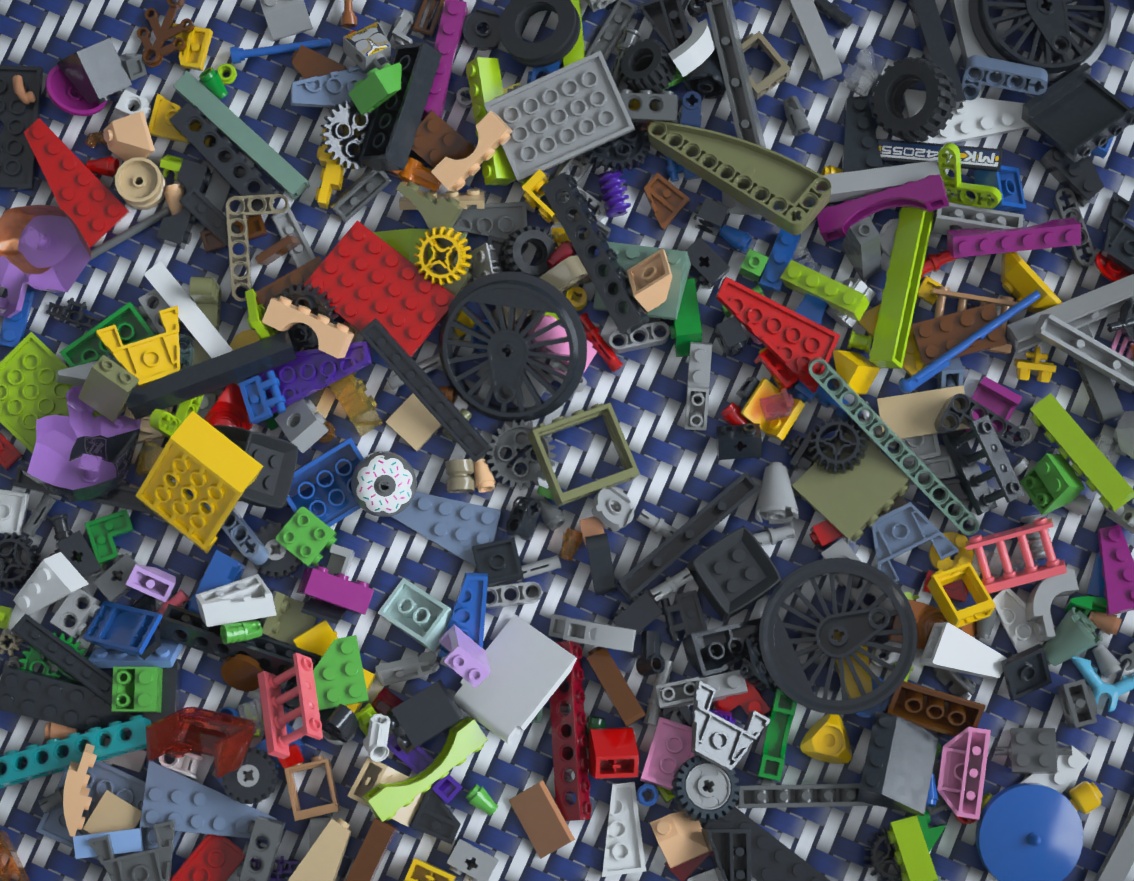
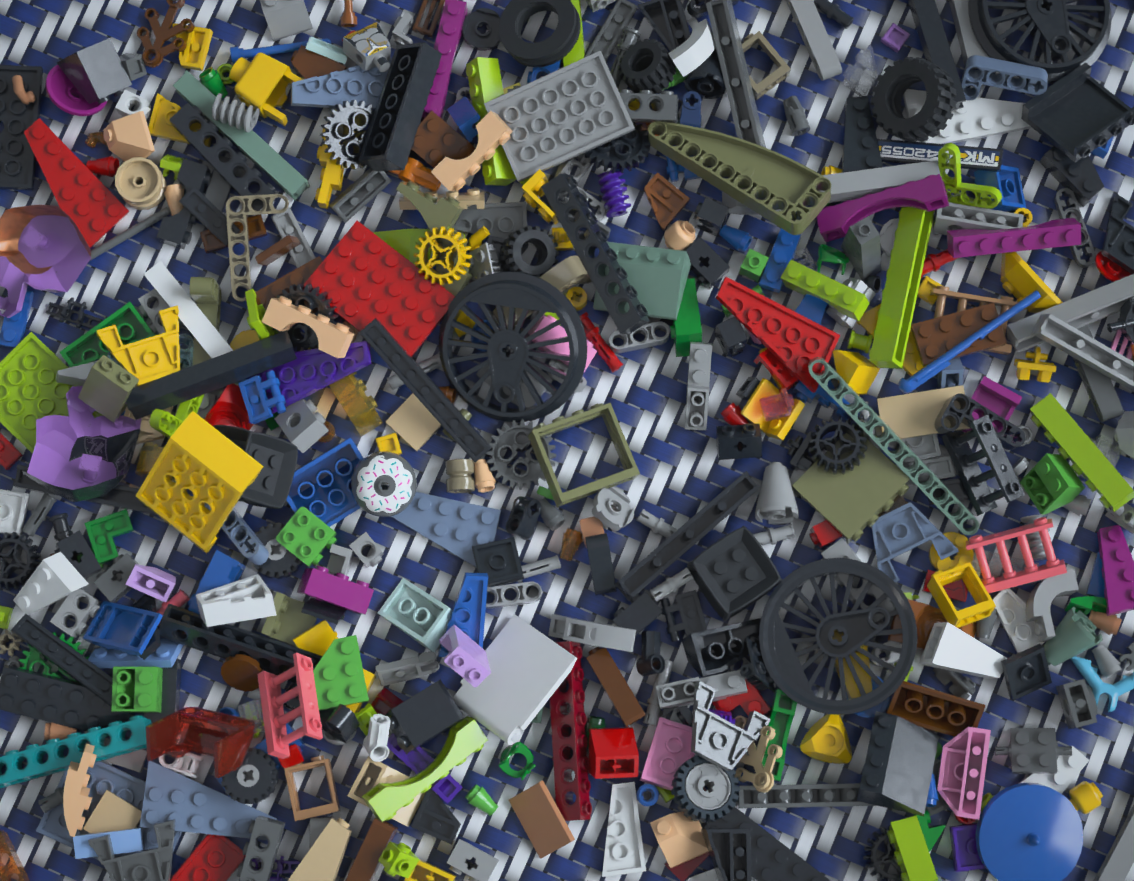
(233, 114): none -> light grey piece
(240, 631): bright green hinge -> none
(263, 84): none -> yellow piece
(326, 49): none -> light aqua tile
(362, 542): none -> light grey brick
(376, 88): bright green slope -> none
(389, 443): none -> yellow tile
(398, 859): none -> lime brick
(465, 116): none -> blue hinge
(476, 239): none -> yellow arm
(517, 747): none -> green piece
(562, 252): dark red cone -> none
(651, 280): light nougat slope -> none
(679, 235): none -> light nougat head
(763, 778): none -> tan plant
(832, 255): none -> green piece
(873, 283): none -> black hinge
(895, 37): none -> medium lavender tile
(964, 848): none -> dark purple plate
(1027, 214): none -> yellow bush

